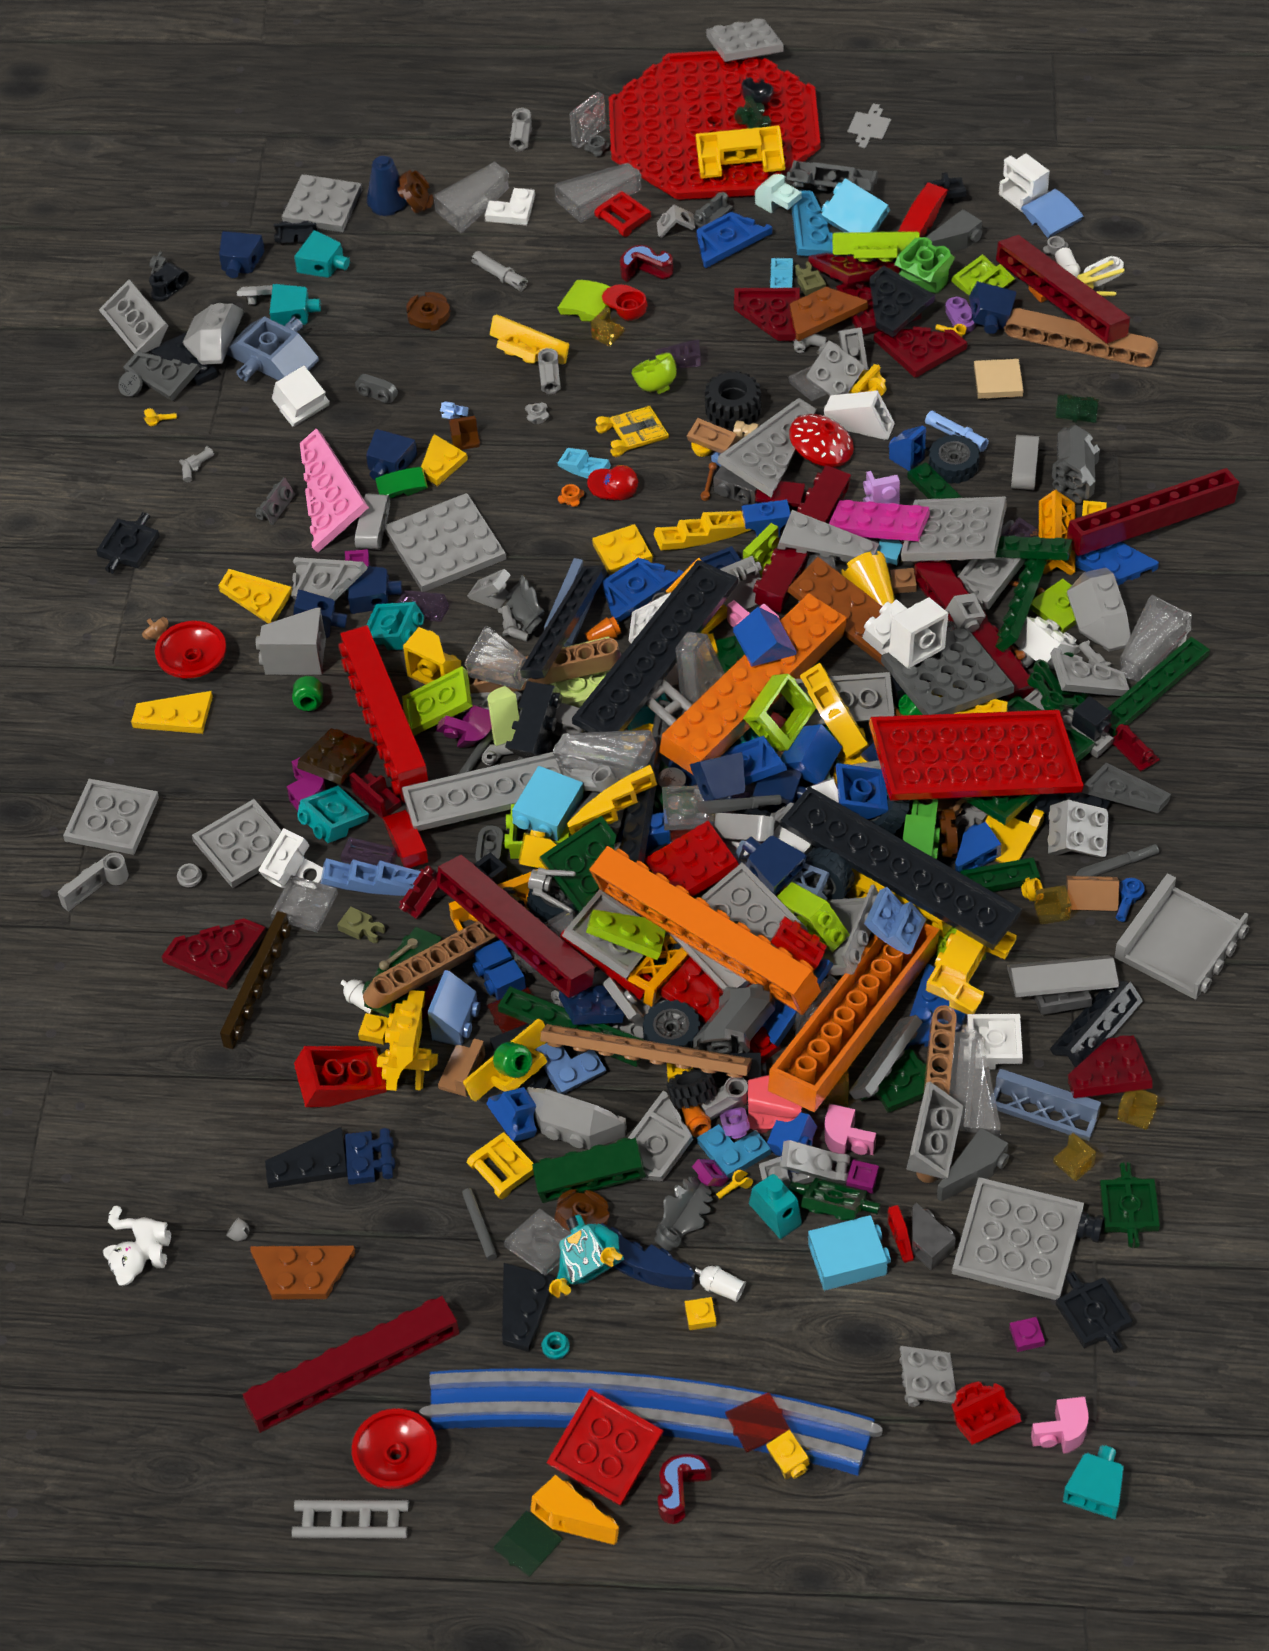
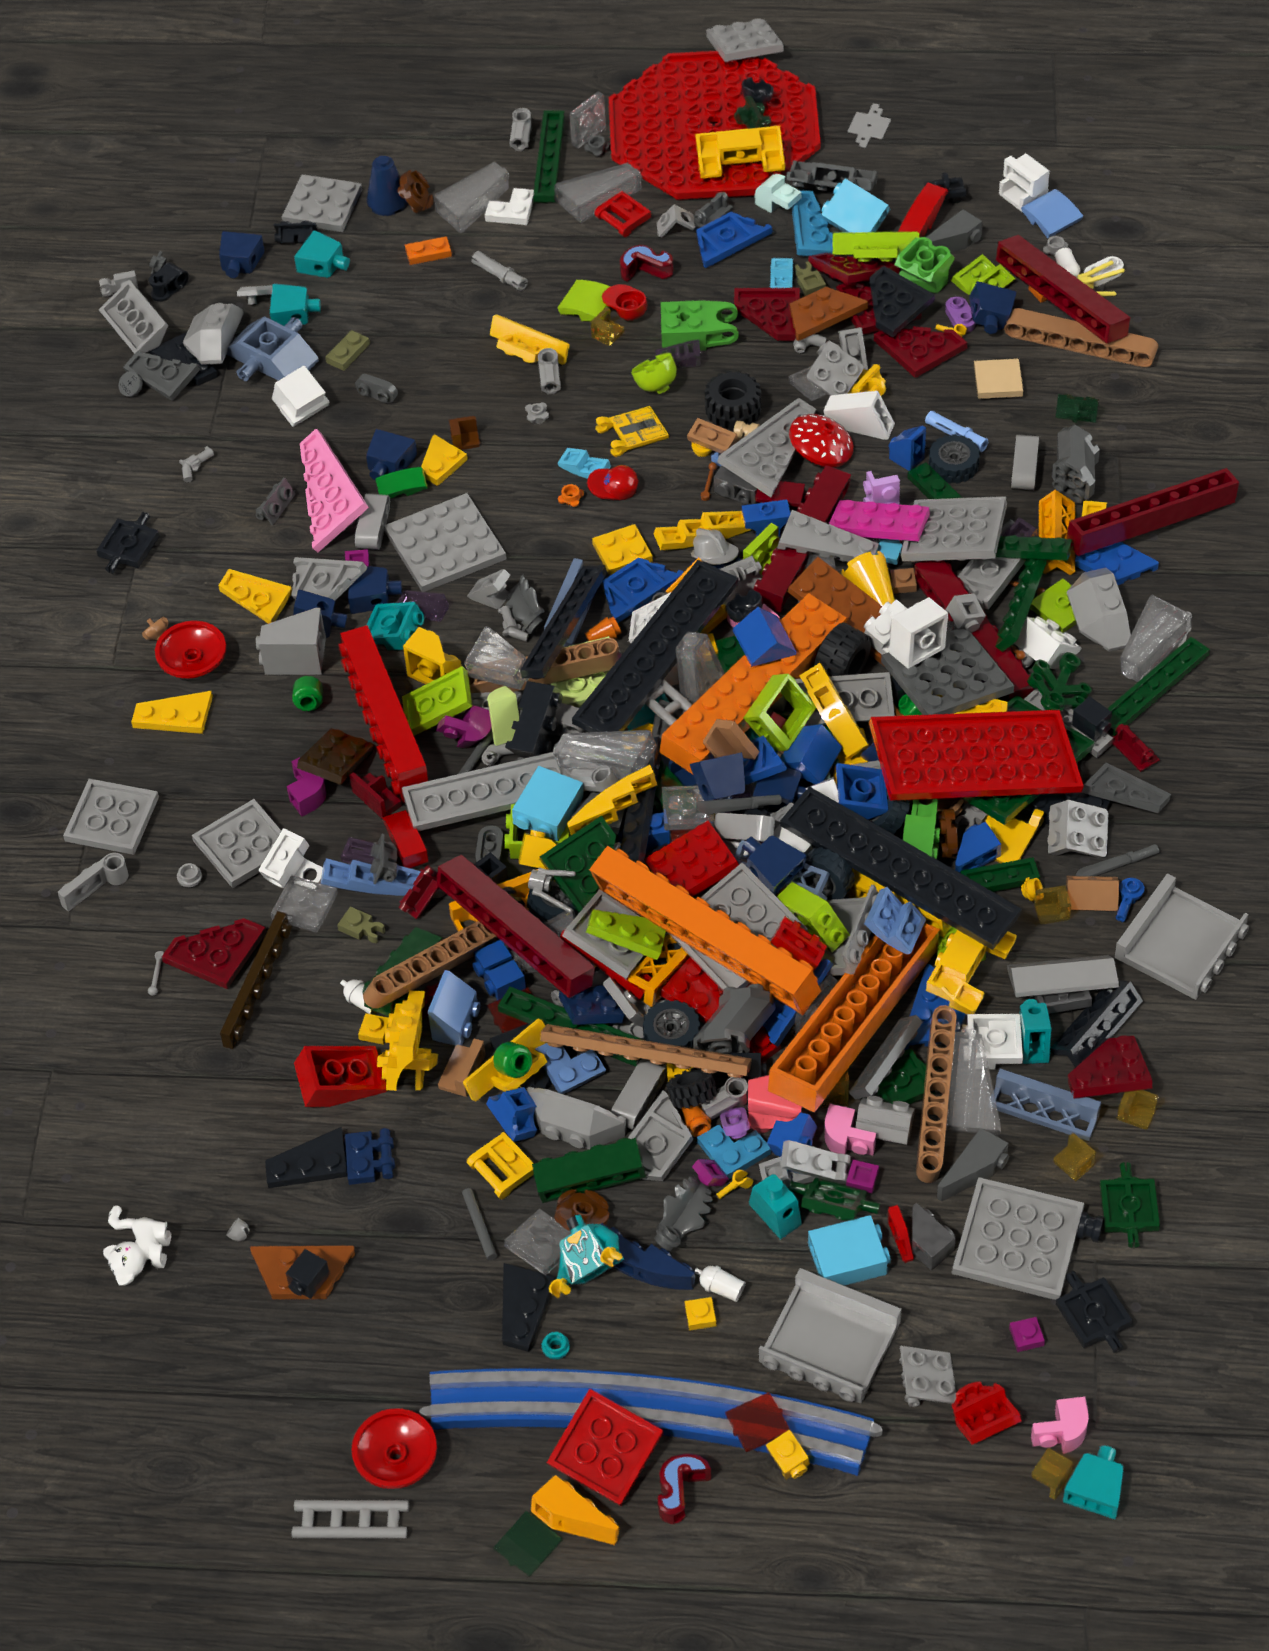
(116, 283): none -> light grey plate
(152, 990): none -> light grey hinge
(153, 418): yellow hand -> none
(307, 1274): none -> black brick
(331, 814): teal plate -> none
(347, 350): none -> olive plate
(350, 1363): dark red brick -> none
(384, 861): none -> dark grey hinge
(411, 944): dark tan hinge -> none
(428, 250): none -> orange plate
(429, 320): reddish brown plate -> none
(453, 411): light blue plate -> none
(548, 156): none -> dark green plate
(639, 1092): none -> light grey beam
(671, 777): dark grey piece -> none
(697, 321): none -> bright green brick
(712, 547): none -> light grey piece
(727, 739): none -> medium nougat panel
(743, 605): none -> black hair
(831, 1336): none -> light grey panel
(844, 651): none -> black tyre
(885, 1119): none -> light grey brick
(935, 1133): light grey slope -> none
(1035, 1019): none -> teal torso
(1053, 1471): none -> clear yellow panel
(1087, 678): light grey wing -> none
(1091, 655): light grey piece -> none

